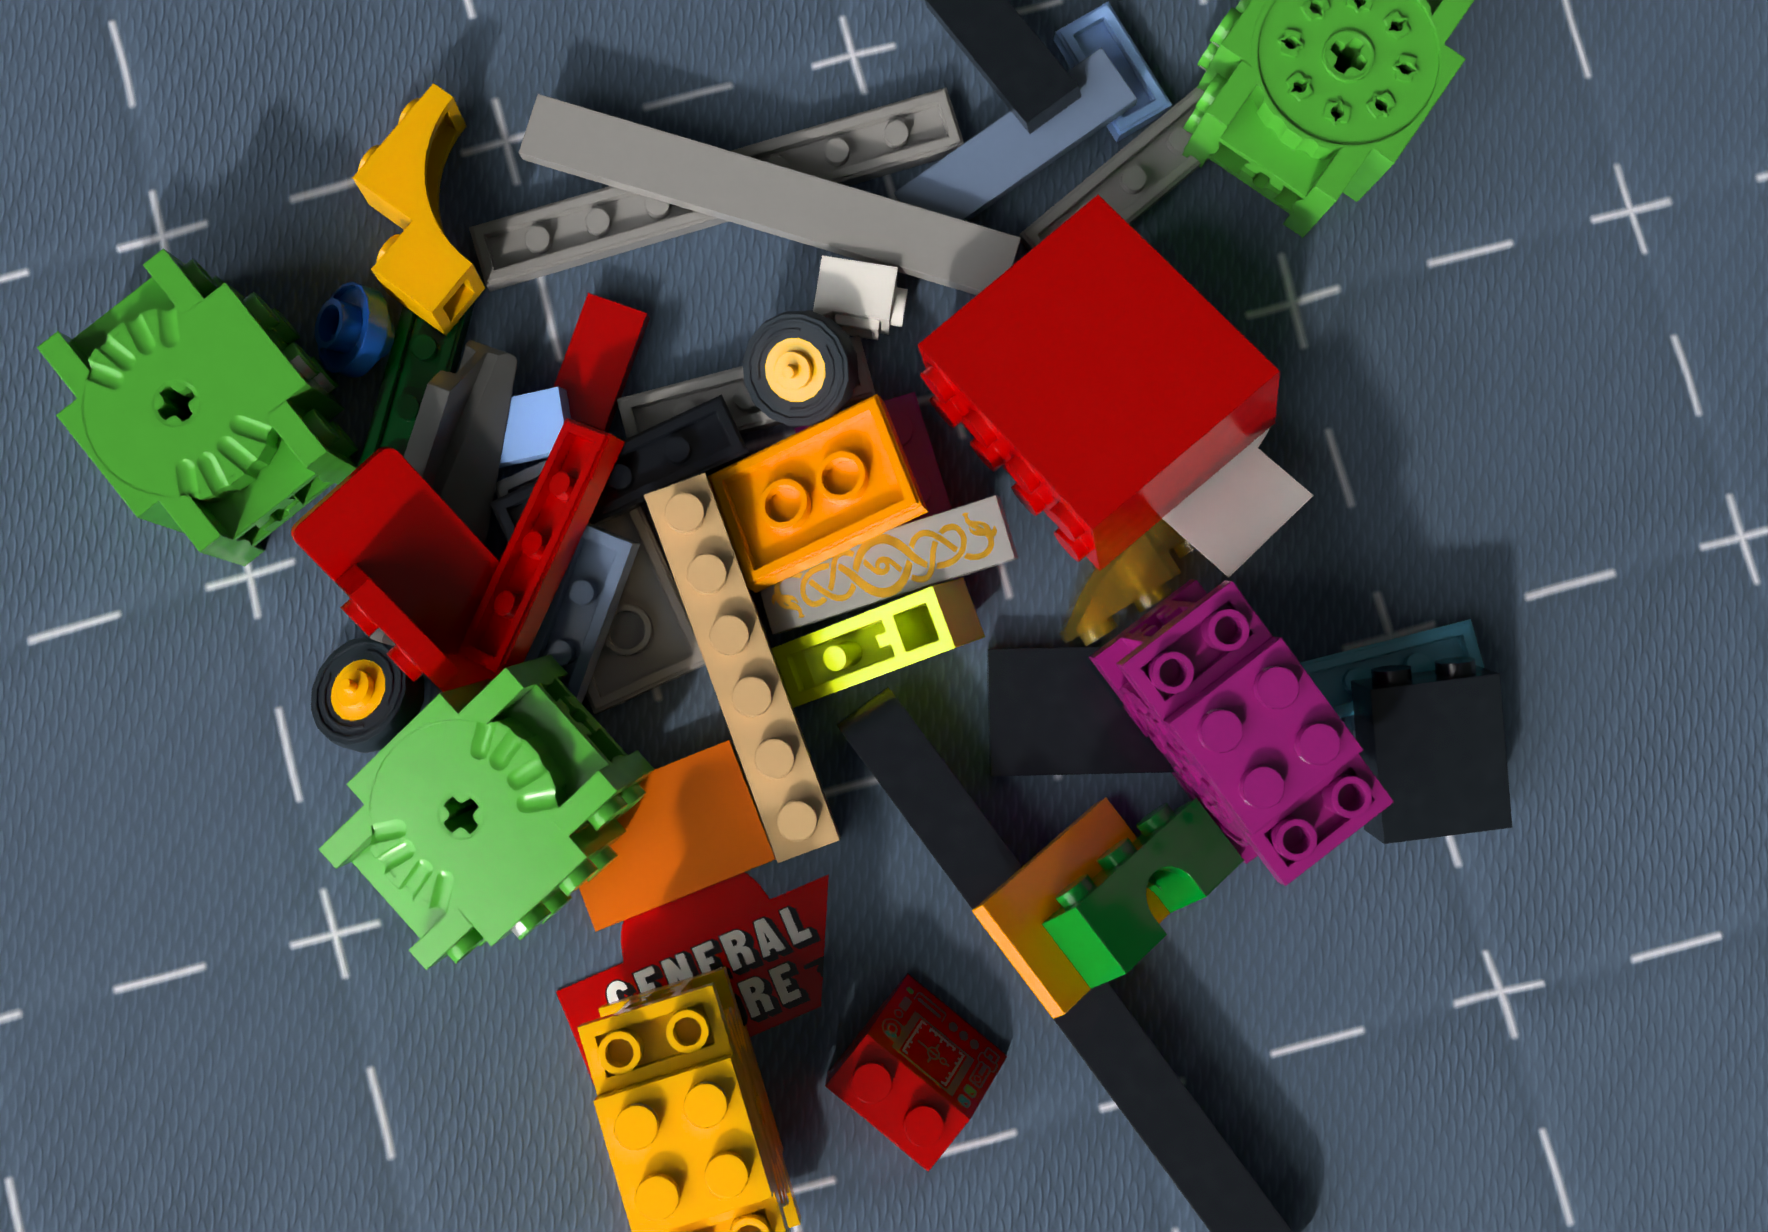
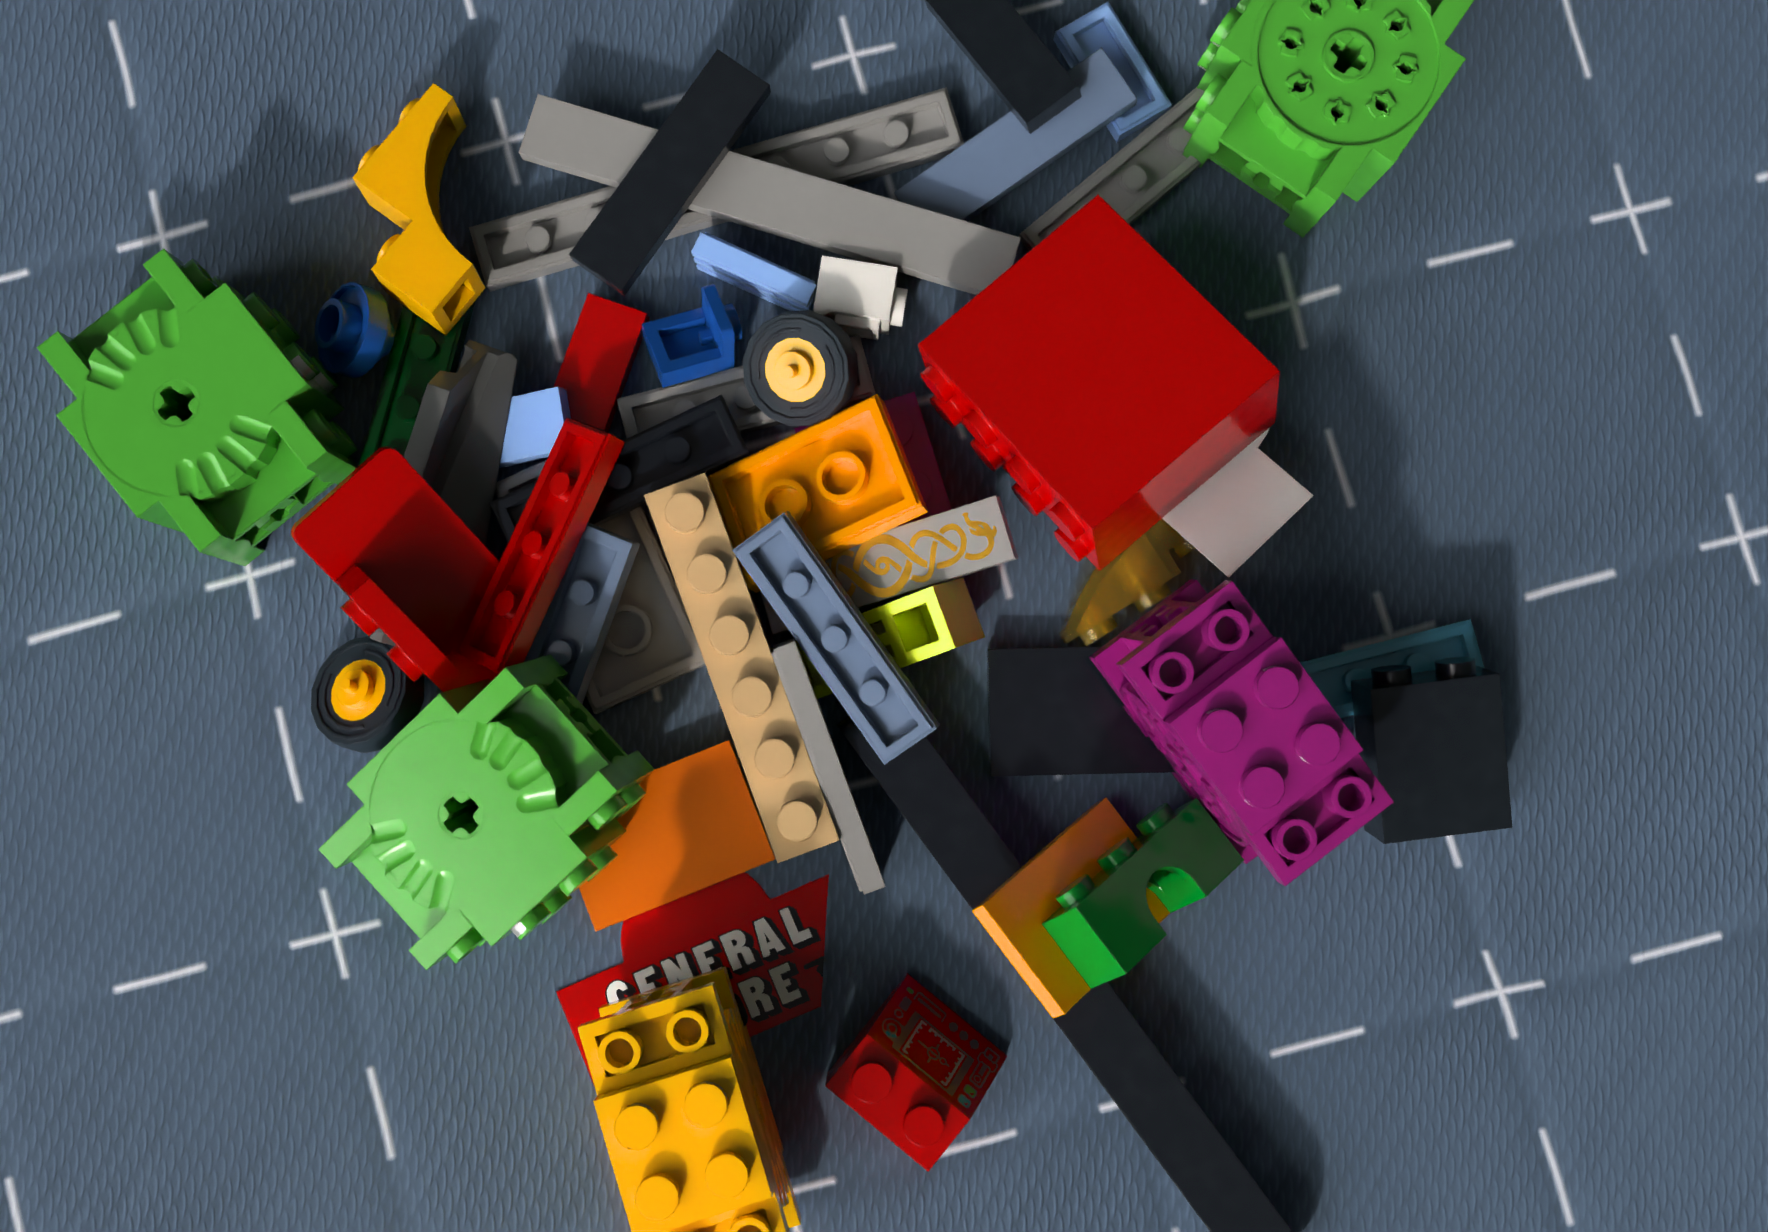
(670, 172): none -> black tile
(694, 340): none -> blue bracket
(753, 273): none -> light blue tile
(827, 766): none -> light grey tile
(836, 637): none -> sand blue tile

